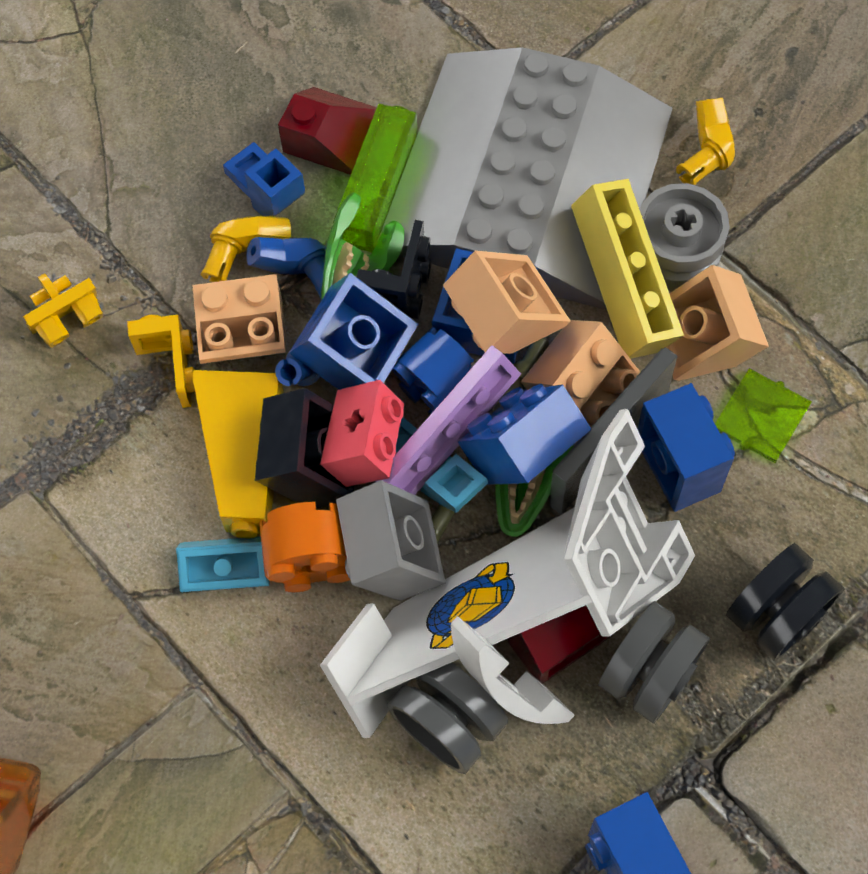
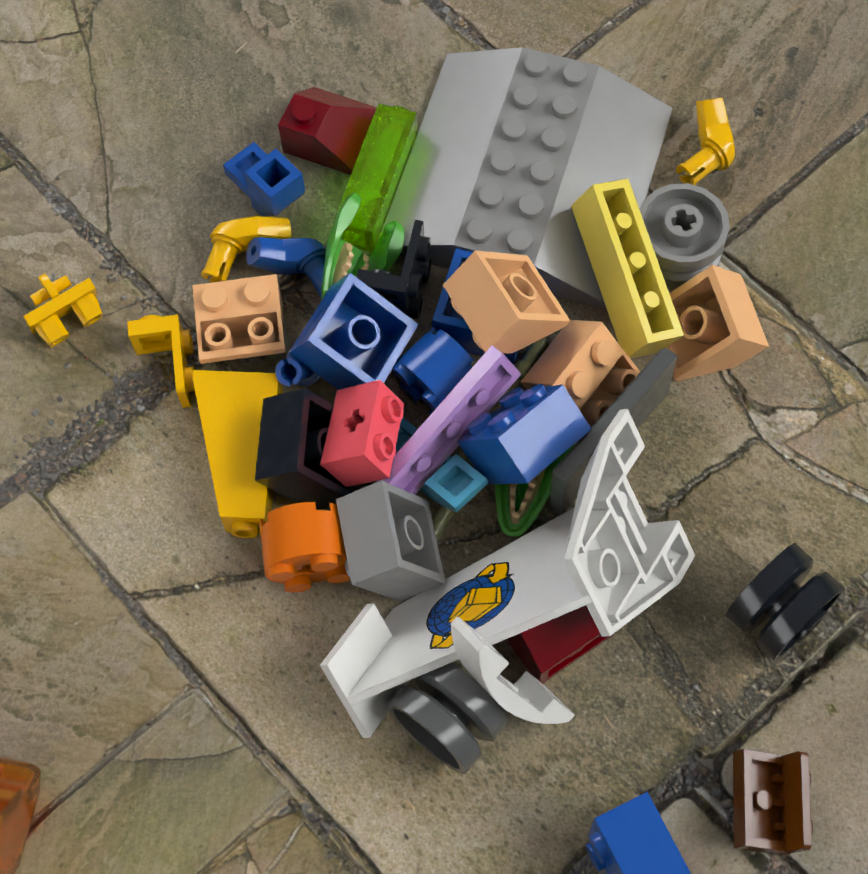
(220, 564): medium azure slope -> none
(647, 657): dark grey wheel -> none
(685, 446): blue brick -> none
(762, 415): clear neon green piece -> none
(772, 802): none -> reddish brown bracket

